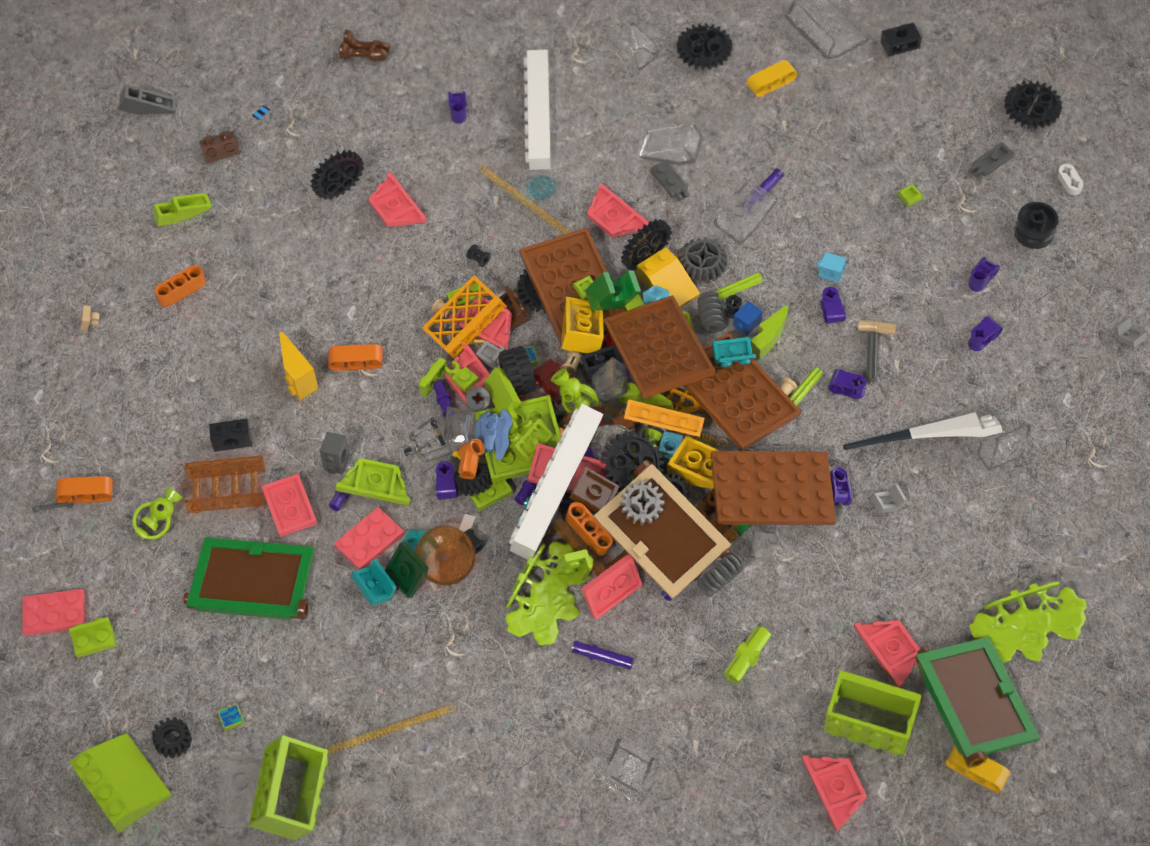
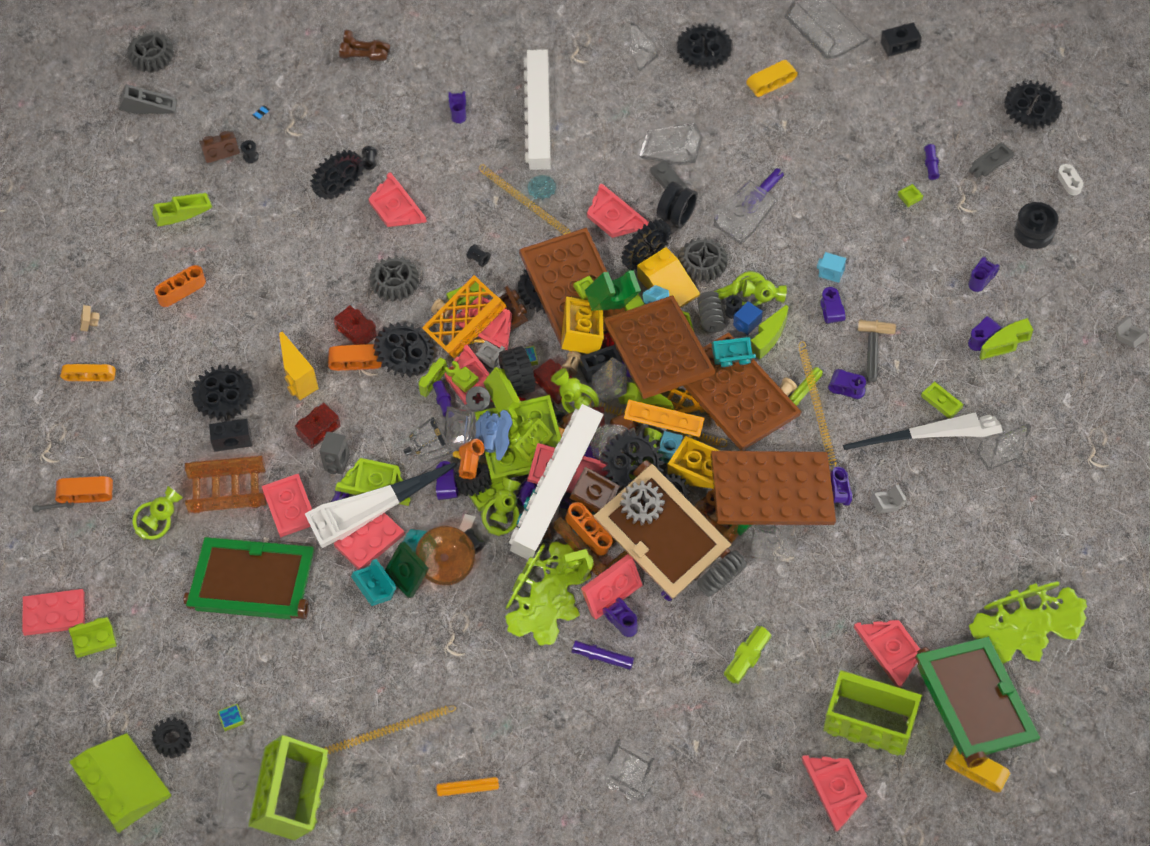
(88, 372): none -> light orange beam
(151, 55): none -> dark grey gear
(222, 392): none -> black gear
(251, 152): none -> black bush
(316, 424): none -> clear red brick
(345, 516): none -> white plate
(355, 326): none -> clear red brick
(369, 157): none -> black bush
(394, 285): none -> dark grey gear
(406, 362): none -> black gear
(467, 786): none -> light orange axle
(504, 502): none -> lime piece
(619, 615): none -> dark purple piece
(677, 204): none -> black wheel
(759, 288): none -> lime piece
(817, 404): none -> yellow piece
(931, 162): none -> dark purple pin
(942, 400): none -> lime plate
(1007, 339): none -> lime slope

